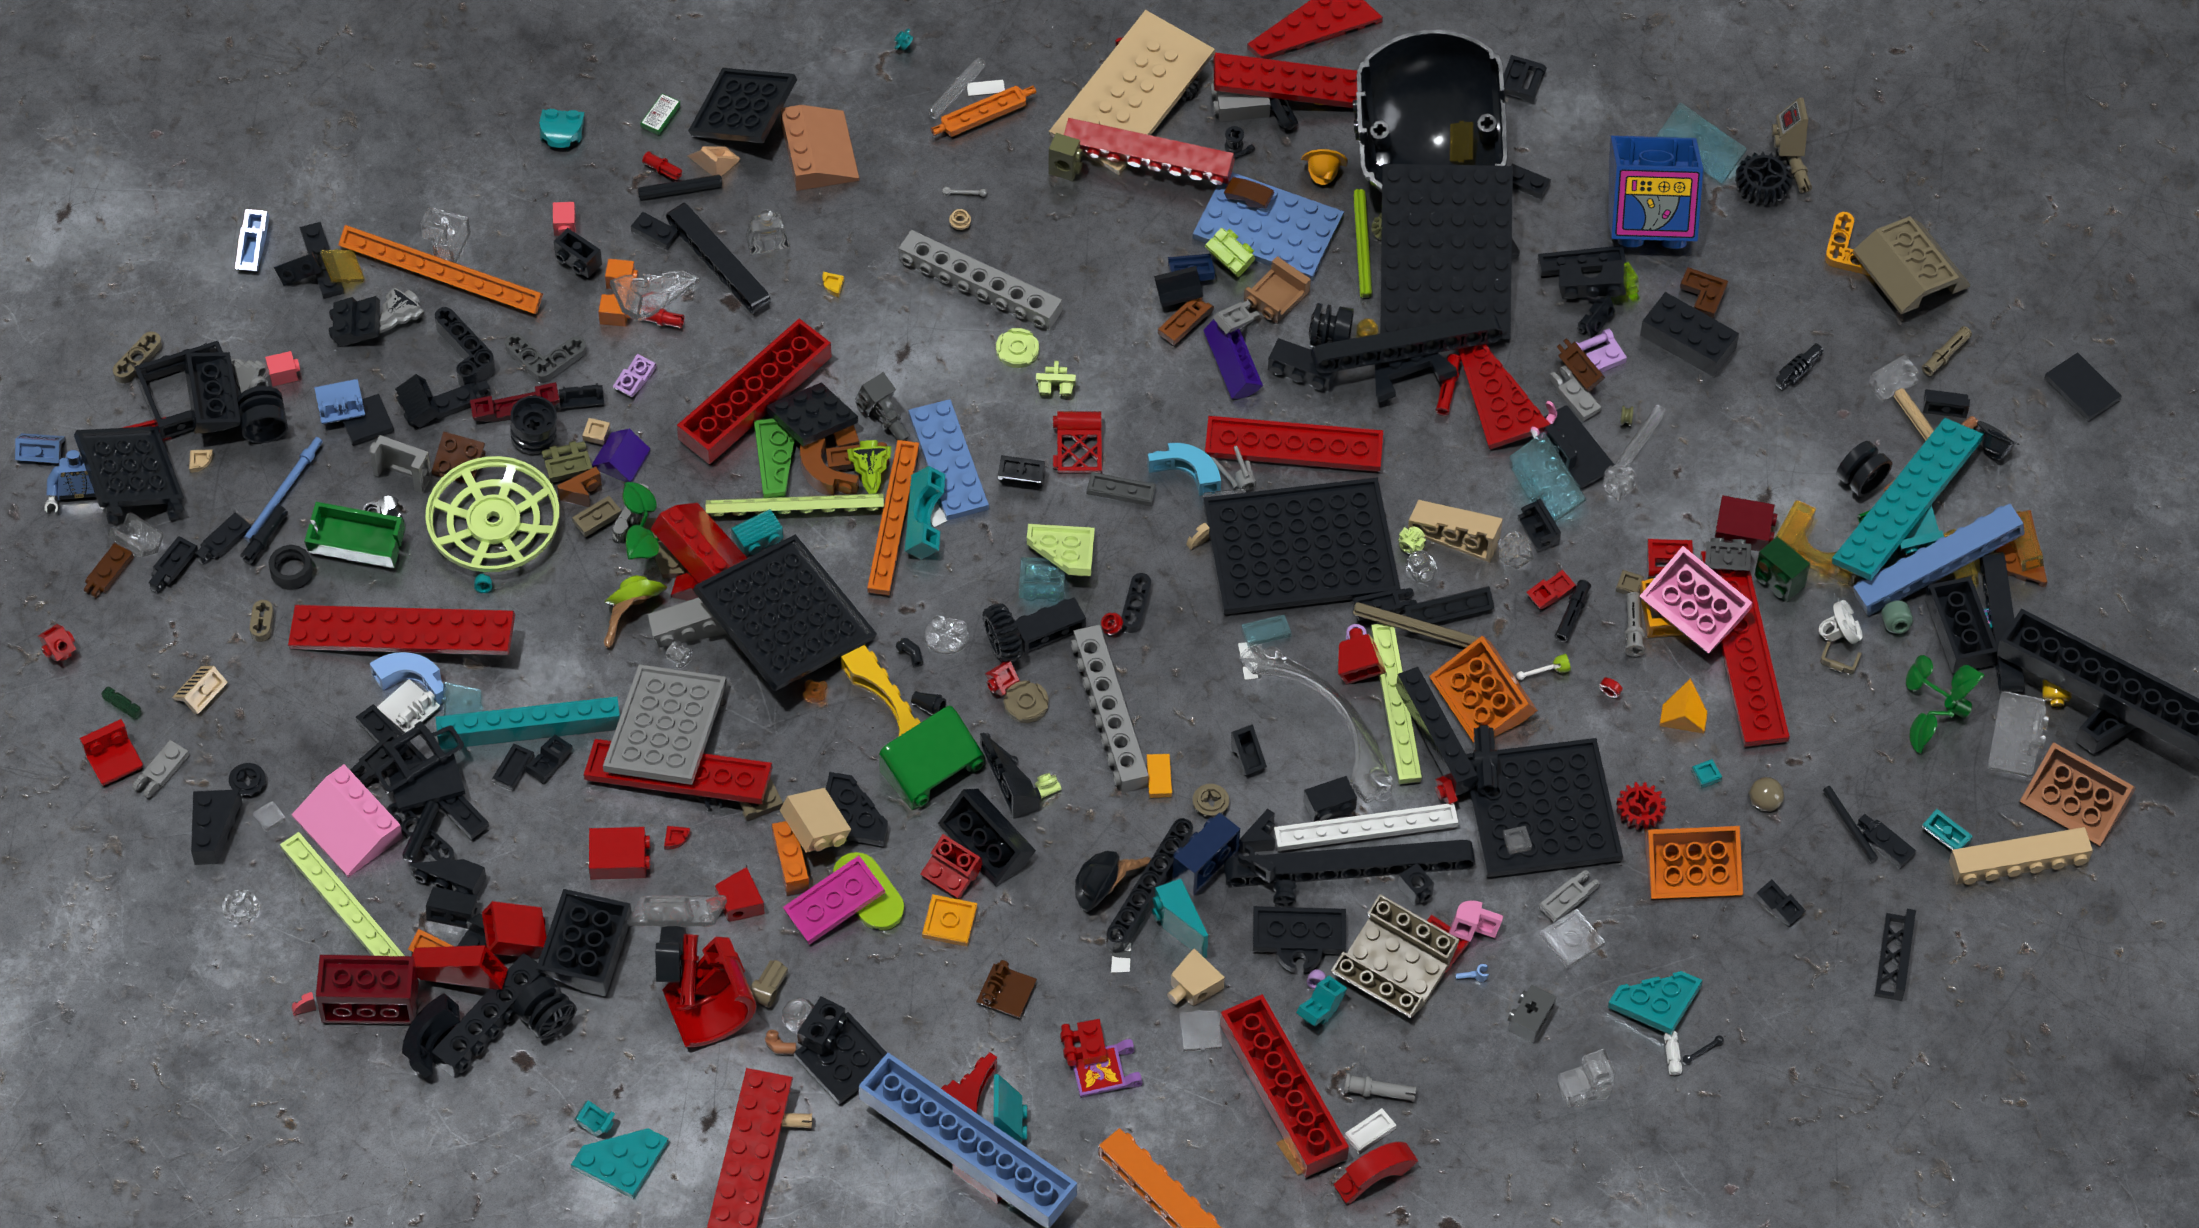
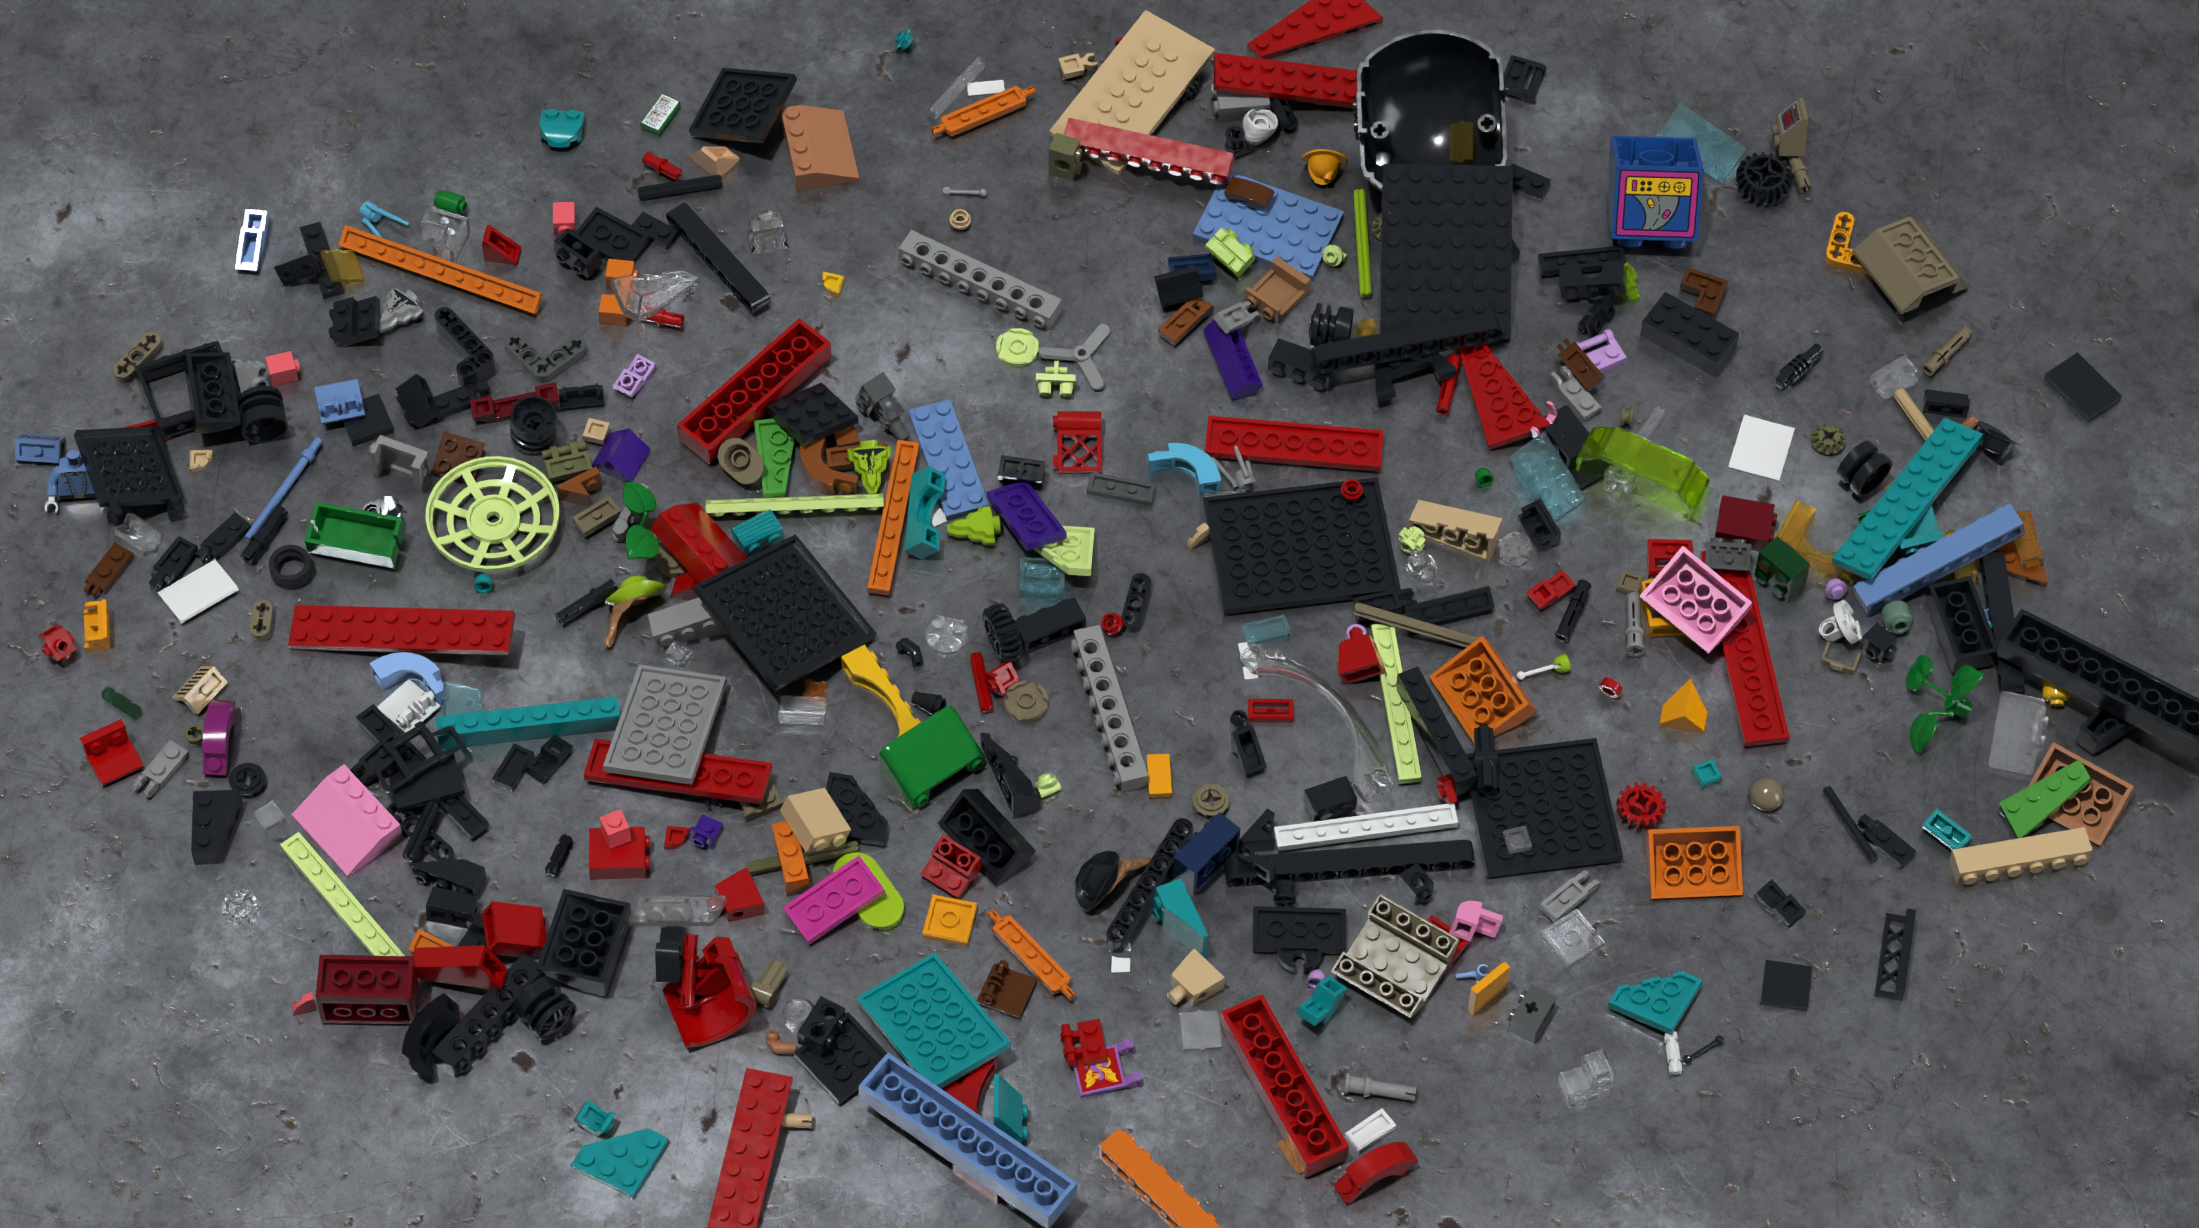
(96, 626): none -> light orange hinge
(194, 742): none -> olive bush
(198, 591): none -> white piece
(217, 727): none -> magenta arch
(373, 213): none -> medium azure plant
(450, 202): none -> green brick
(499, 247): none -> red slope
(558, 855): none -> black axle
(594, 597): none -> black pin
(613, 235): none -> black plate
(615, 829): none -> coral brick
(705, 832): none -> dark purple bracket
(740, 460): none -> dark tan piece
(773, 863): none -> olive axle
(802, 710): none -> clear panel
(933, 1021): none -> teal plate
(977, 526): none -> lime rock
(980, 682): none -> red axle
(1026, 515): none -> dark purple plate
(1031, 954): none -> orange plate
(1074, 66): none -> tan plate
(1085, 361): none -> light grey piece
(1236, 719): none -> black hinge
(1259, 126): none -> white hair
(1270, 714): none -> red tile
(1333, 255): none -> yellowish green plate
(1351, 484): none -> red plate
(1483, 477): none -> green hinge
(1488, 988): none -> light orange tile
(1647, 461): none -> clear neon green windscreen
(1761, 447): none -> white sticker
(1786, 985): none -> black tile
(1827, 446): none -> olive gear
(1835, 589): none -> lavender plate
(1879, 643): none -> black brick
(2035, 803): none -> bright green wing

